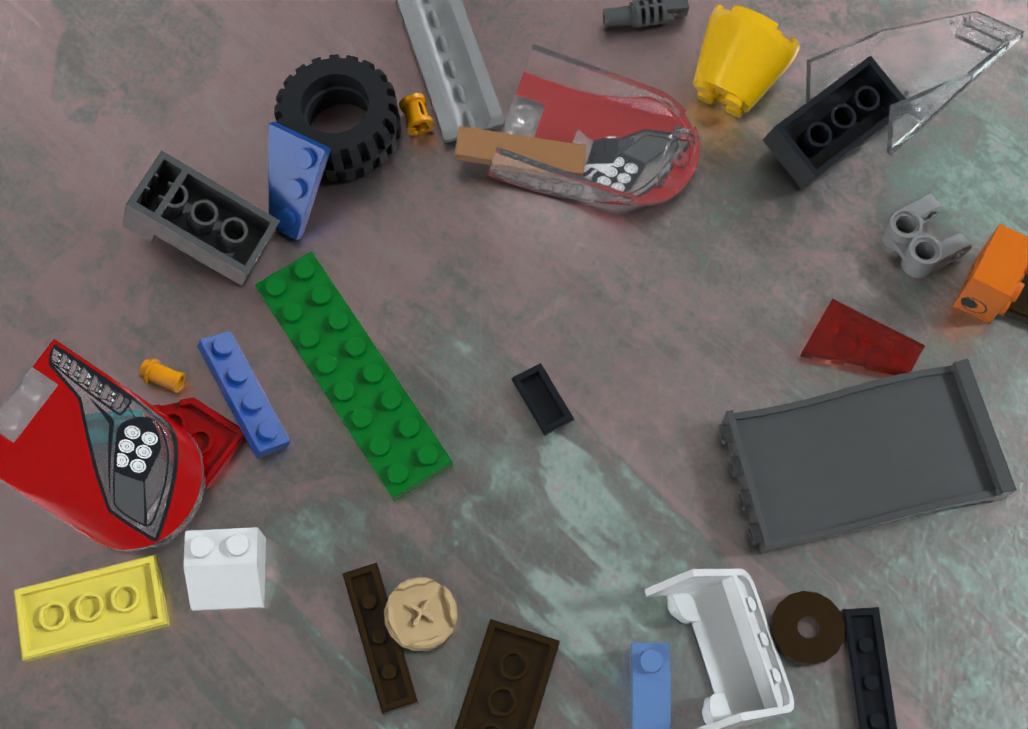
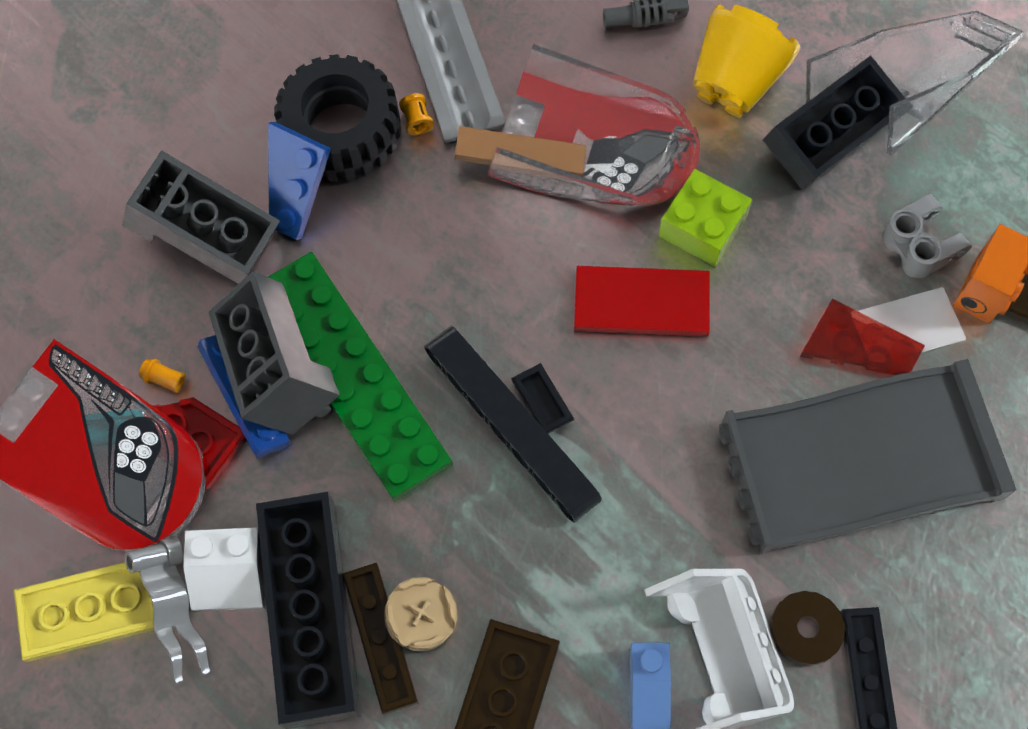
(169, 600): none -> light grey flag
(268, 357): none -> dark grey hinge
(307, 611): none -> black brick
(513, 424): none -> black beam
(642, 301): none -> red tile
(704, 217): none -> lime brick
(923, 317): none -> white sticker

